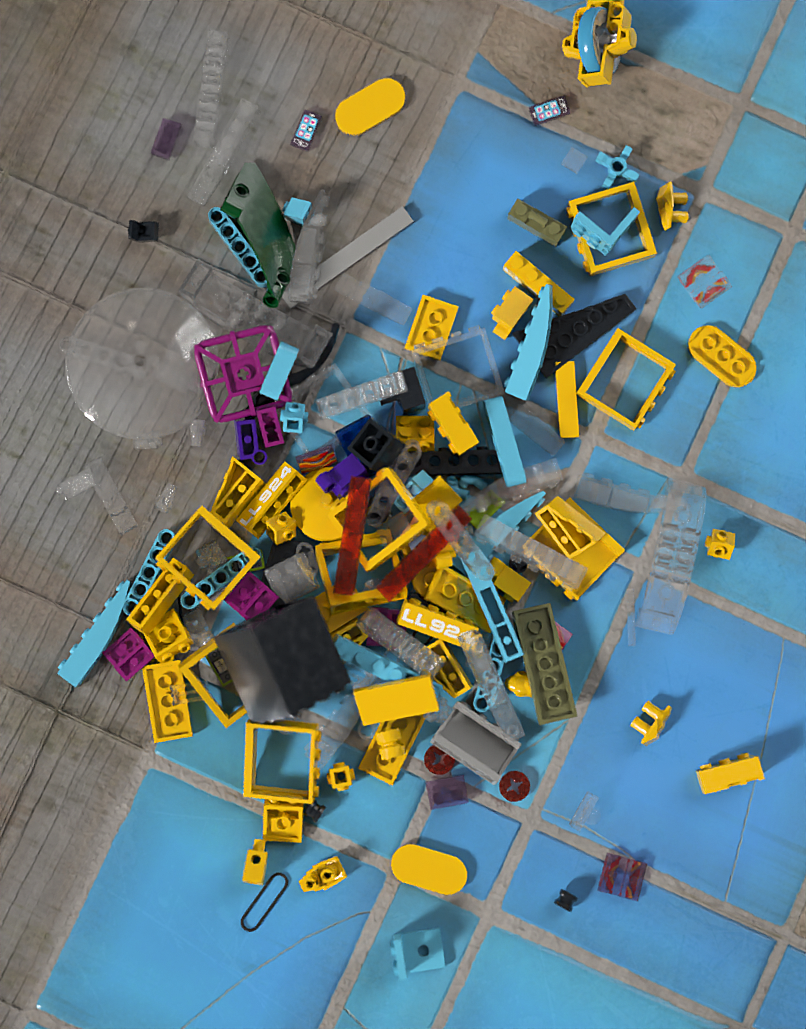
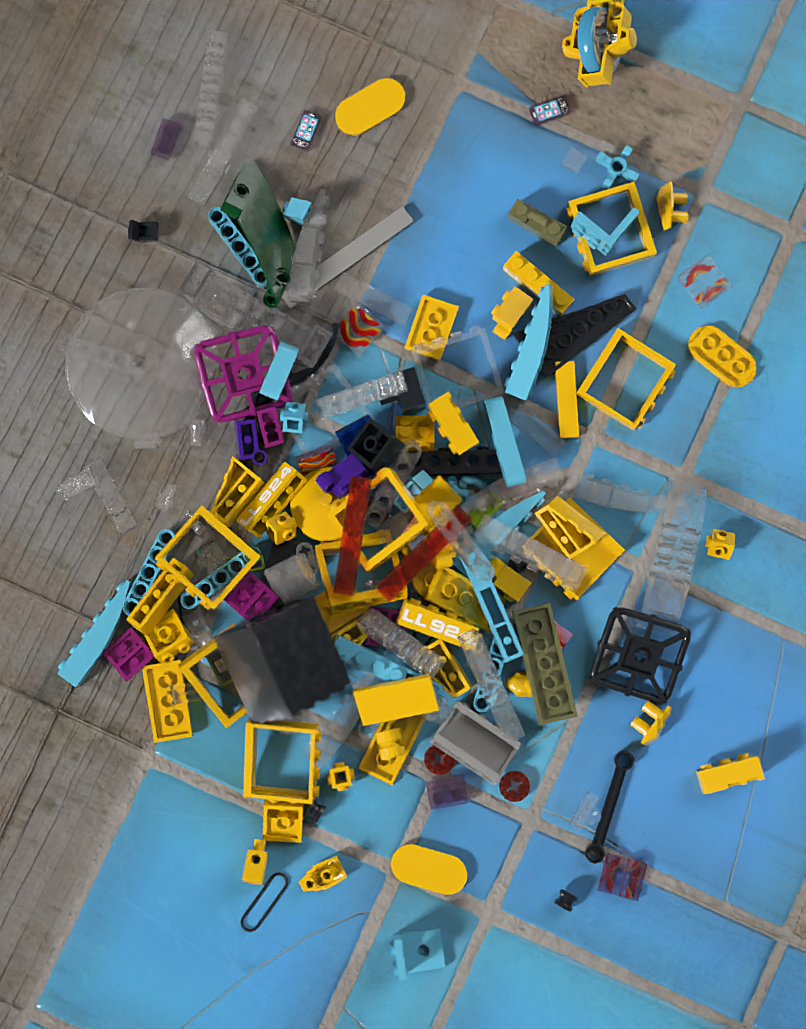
(198, 527): none -> clear piece
(359, 329): none -> slope
(609, 806): none -> black piece
(634, 644): none -> black plate

